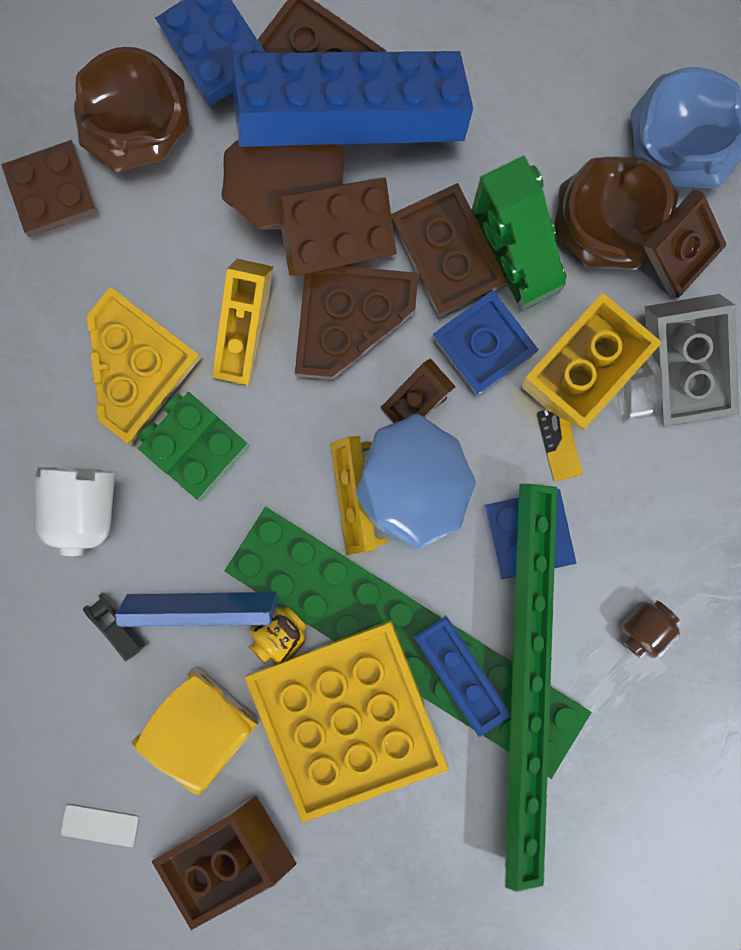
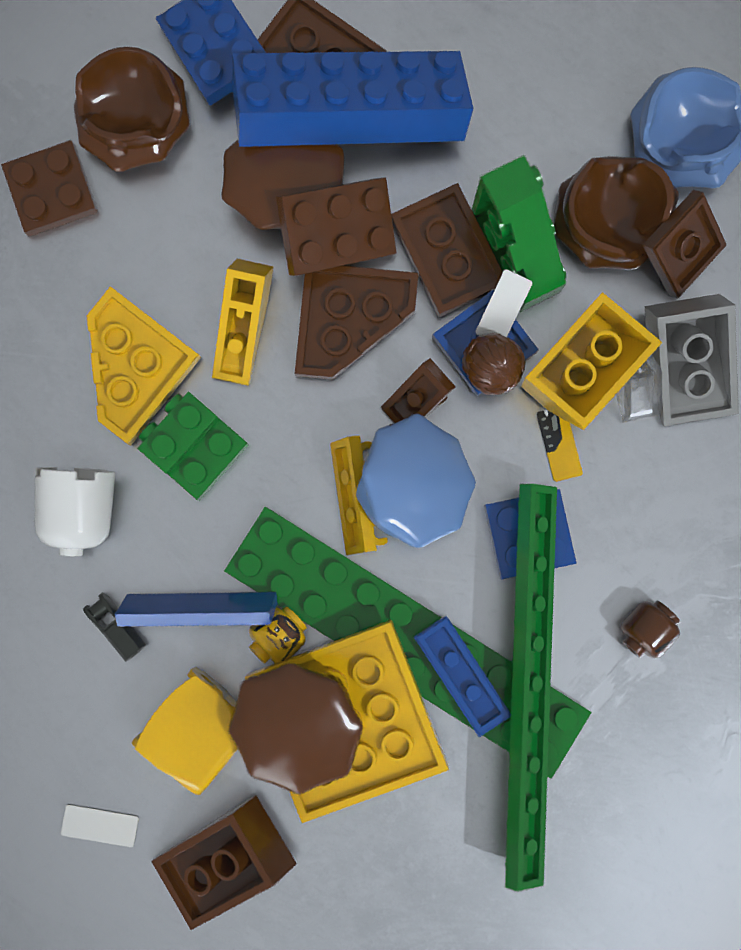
(295, 728): none -> reddish brown piece
(493, 363): none -> reddish brown hair
(504, 304): none -> white sticker

